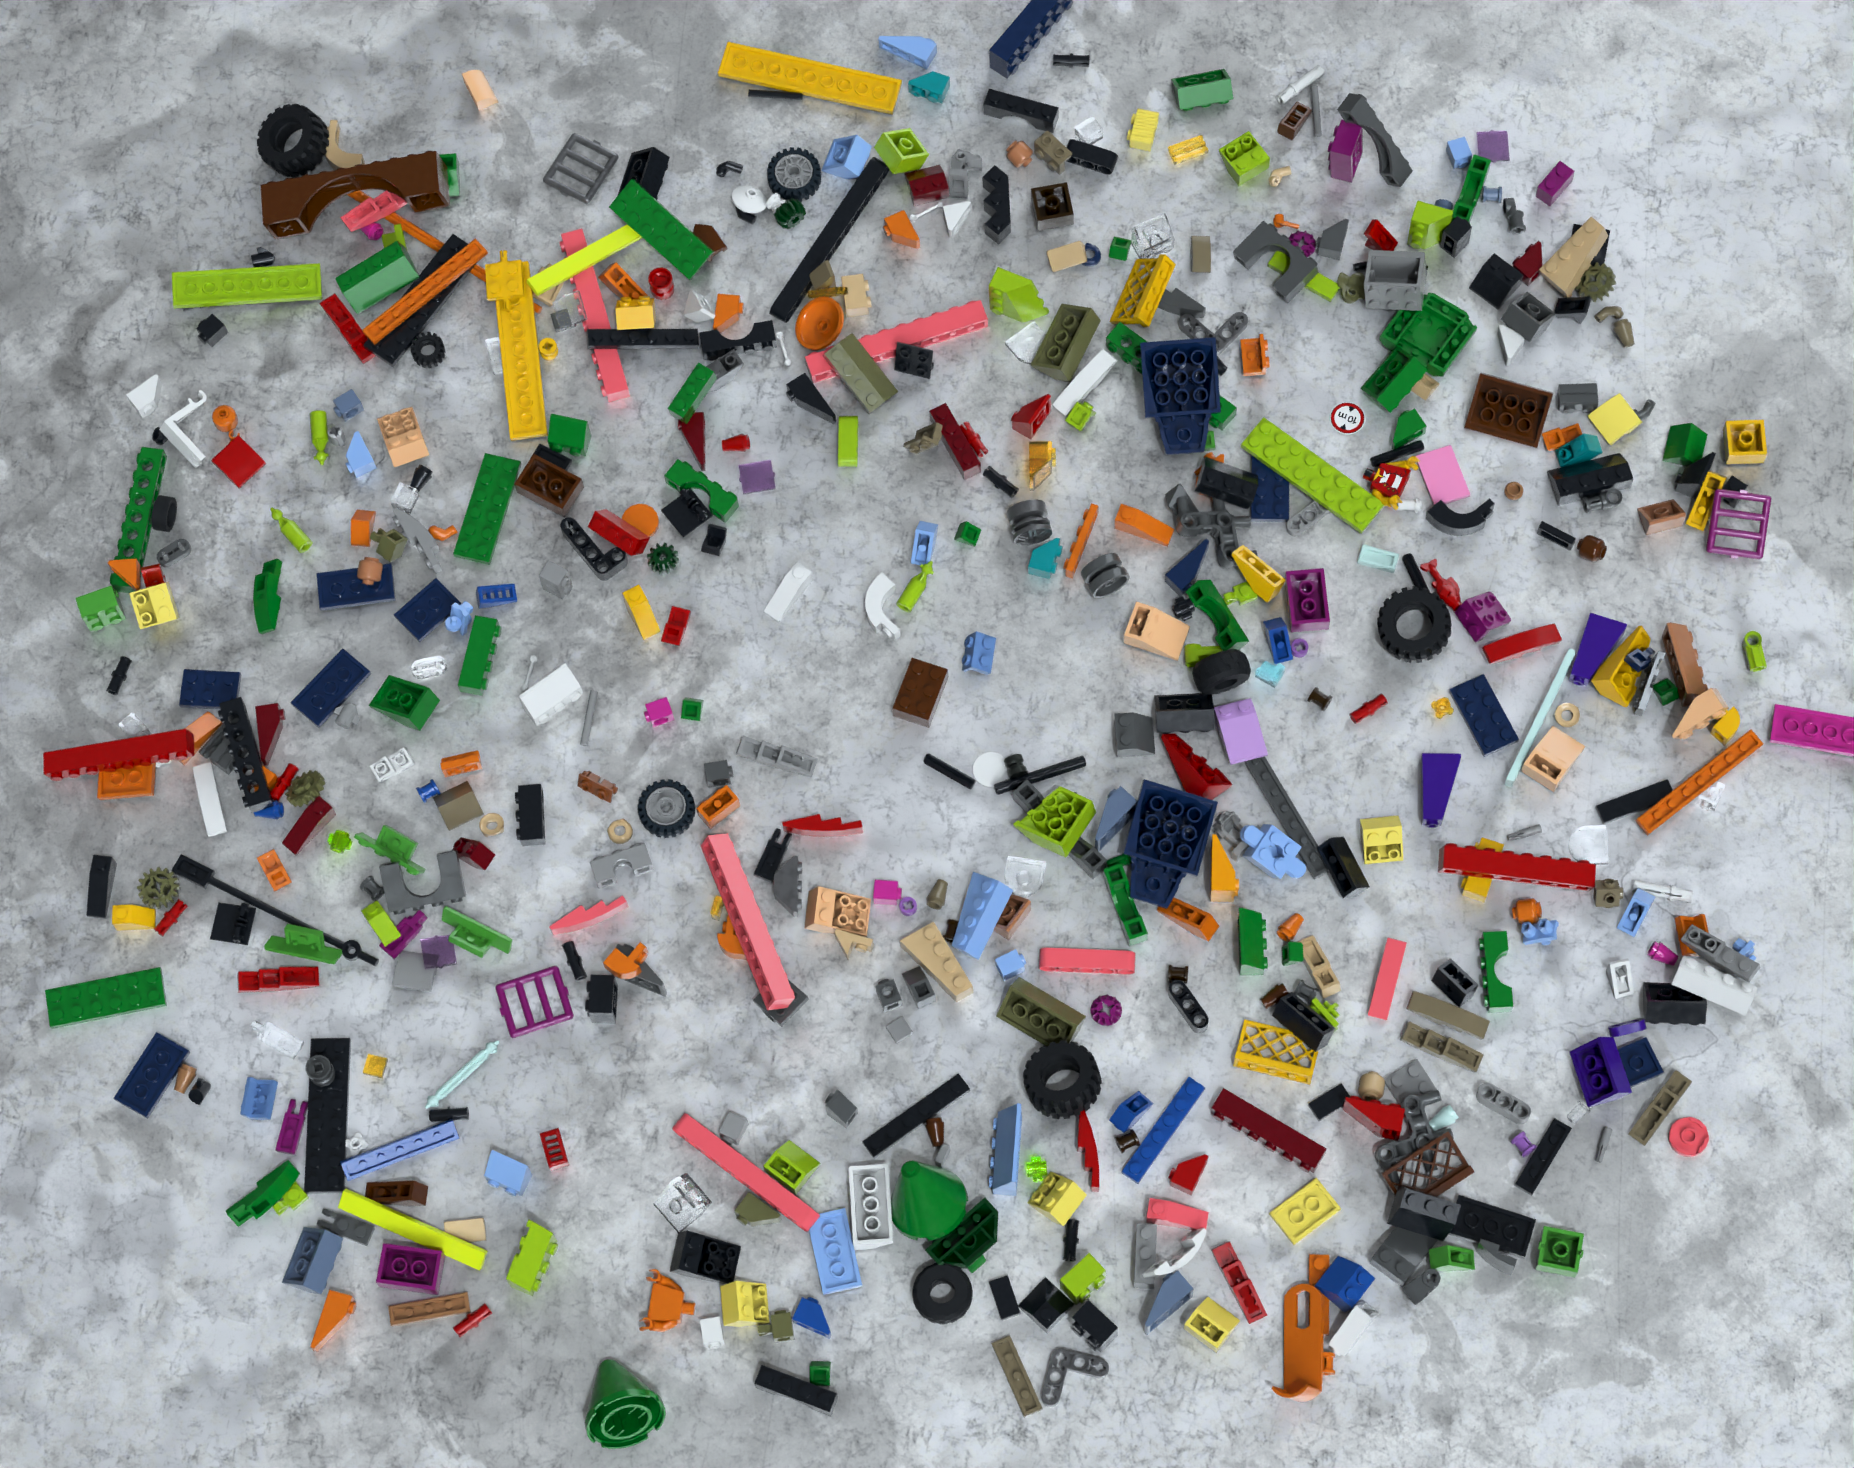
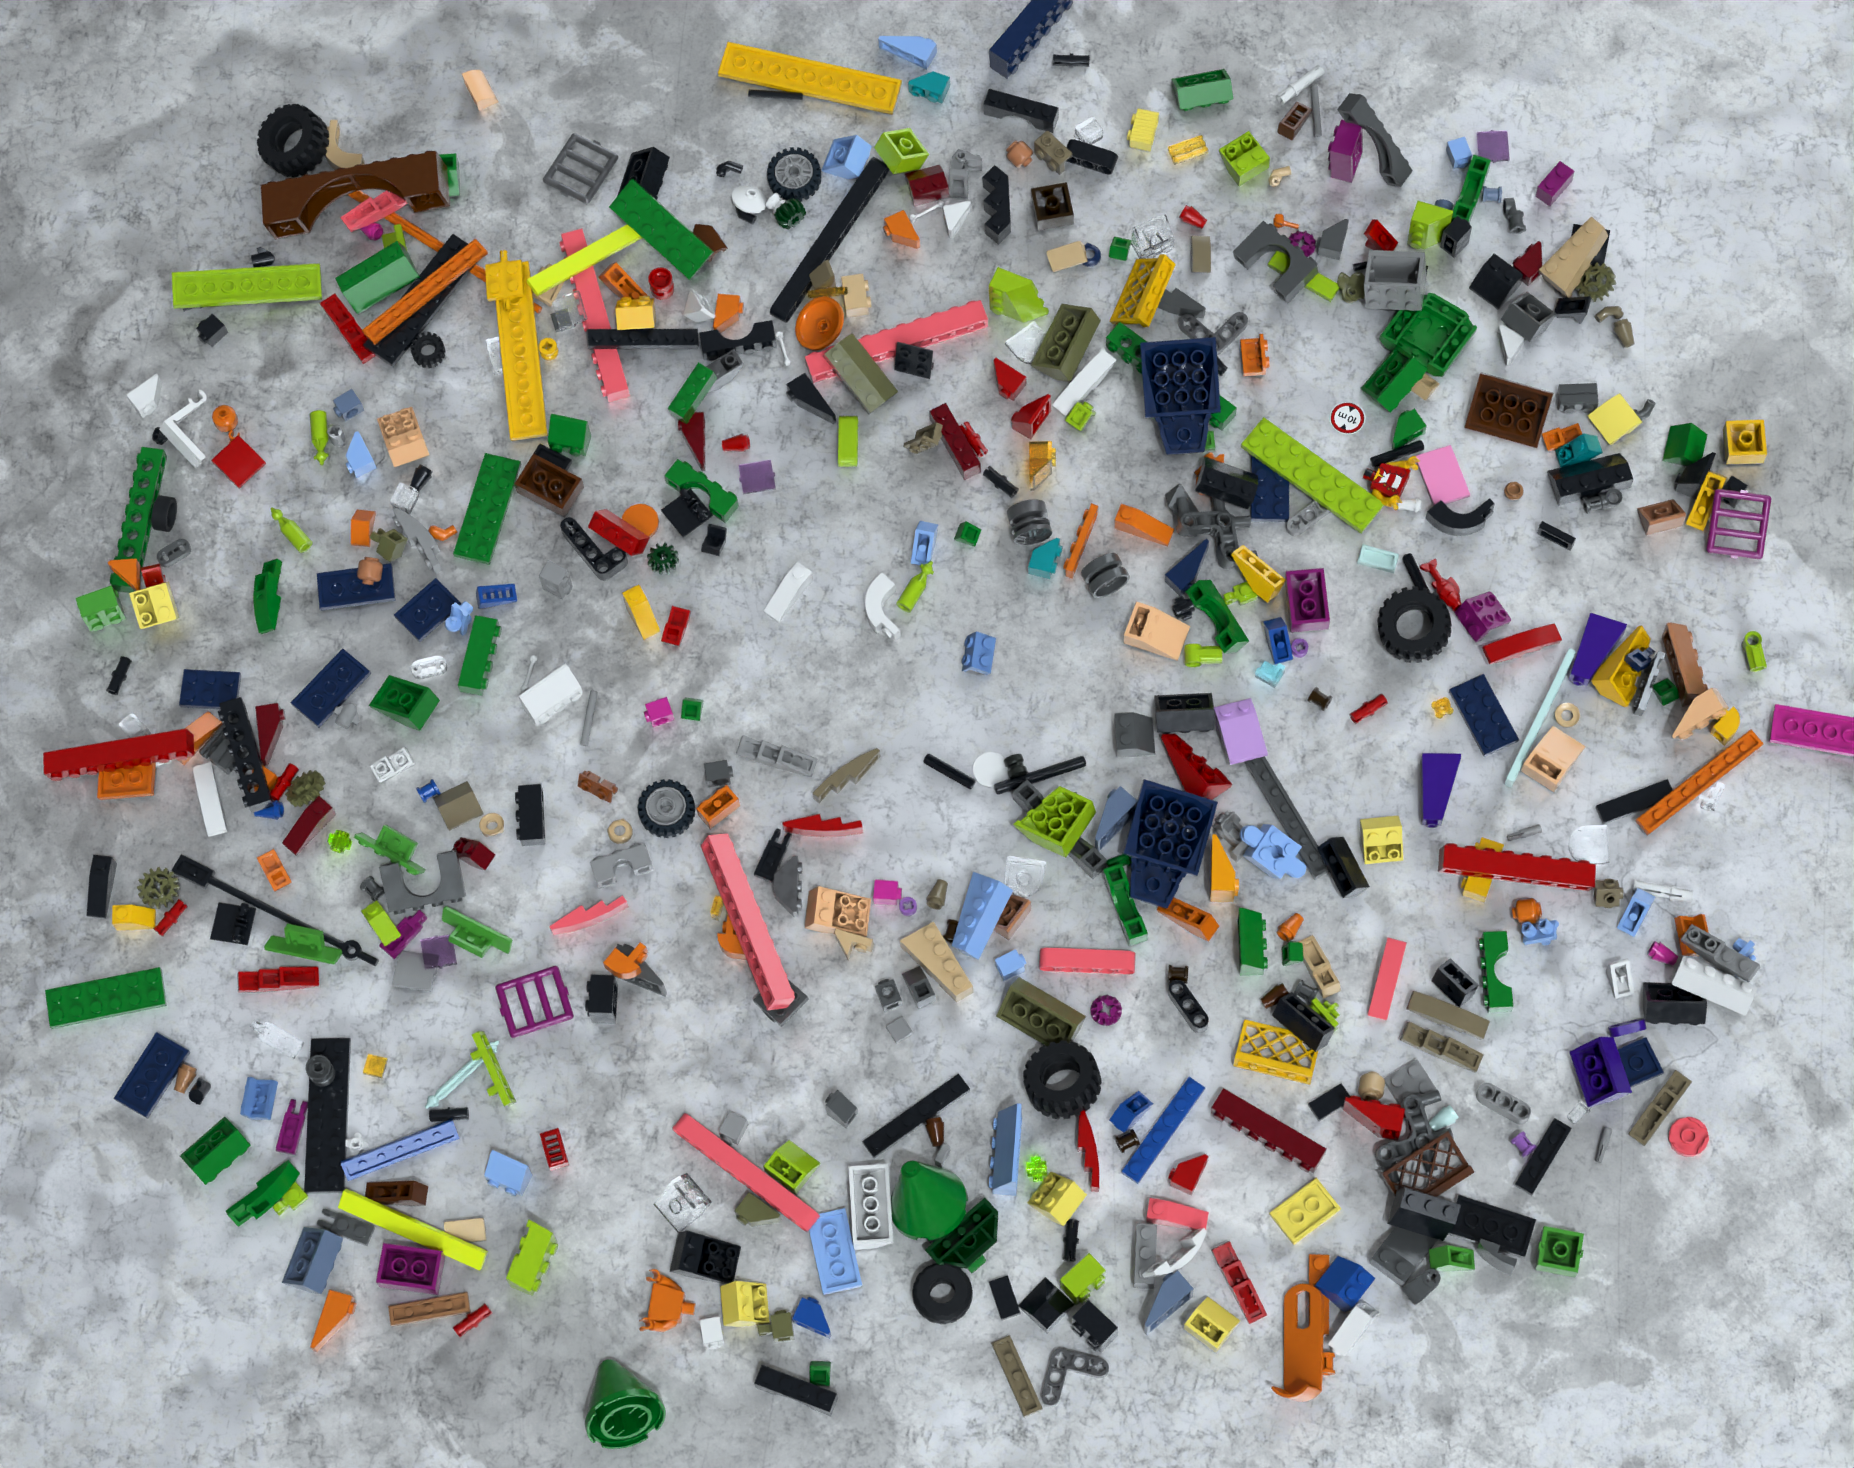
(215, 1150): none -> green slope
(461, 763): orange bracket -> none
(500, 1083): none -> lime hinge
(574, 961): black pin -> none
(851, 771): none -> dark tan slope
(920, 692): reddish brown brick -> none
(1009, 380): none -> red slope
(1193, 217): none -> red cone
(1221, 672): black tyre -> none
(1591, 548): reddish brown head -> none

